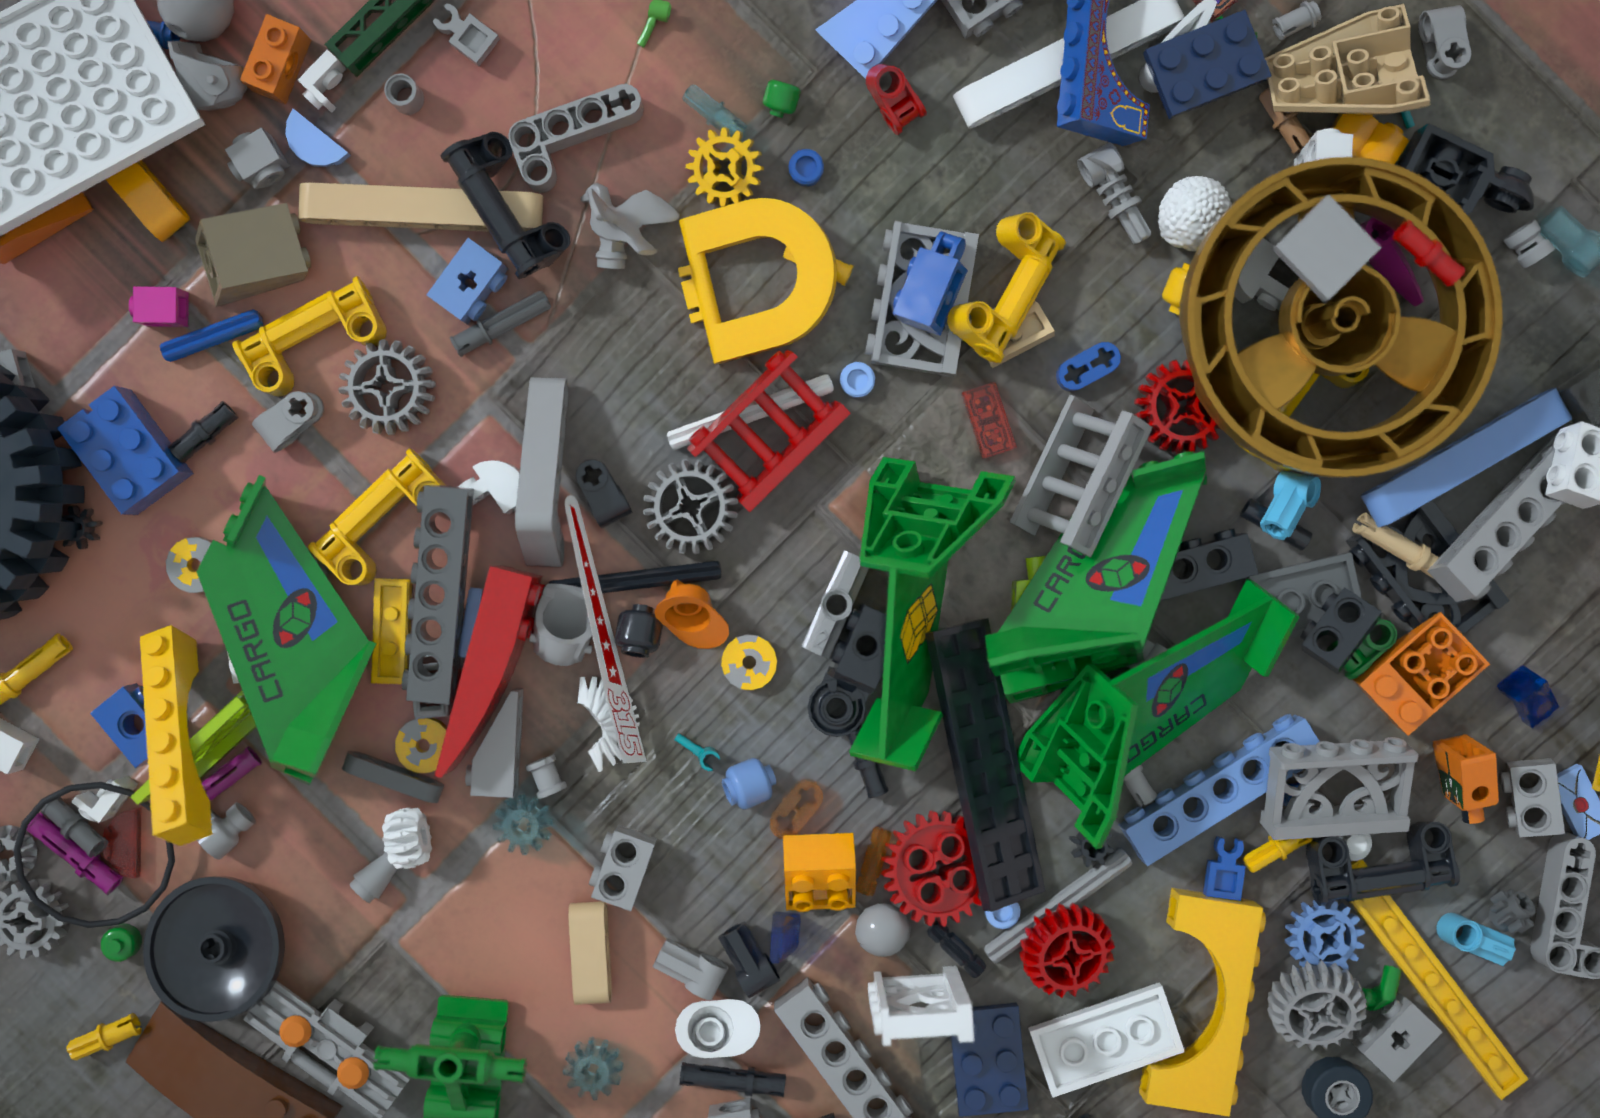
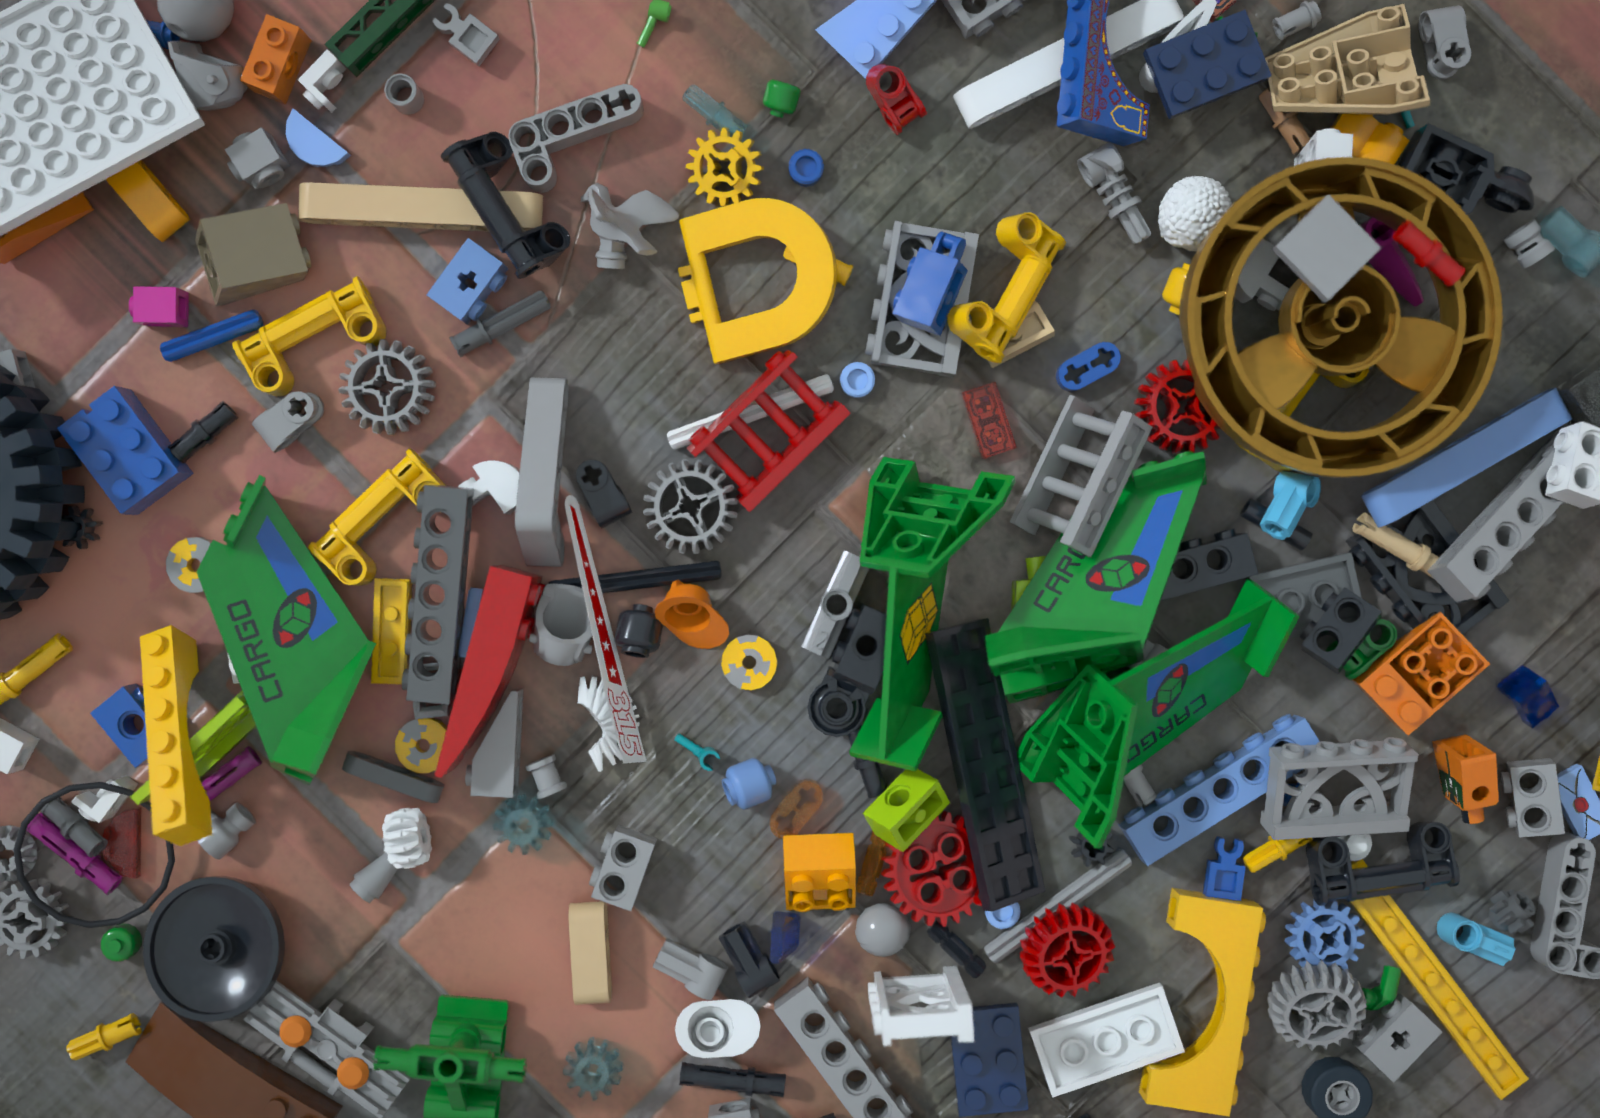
(906, 808): none -> lime brick

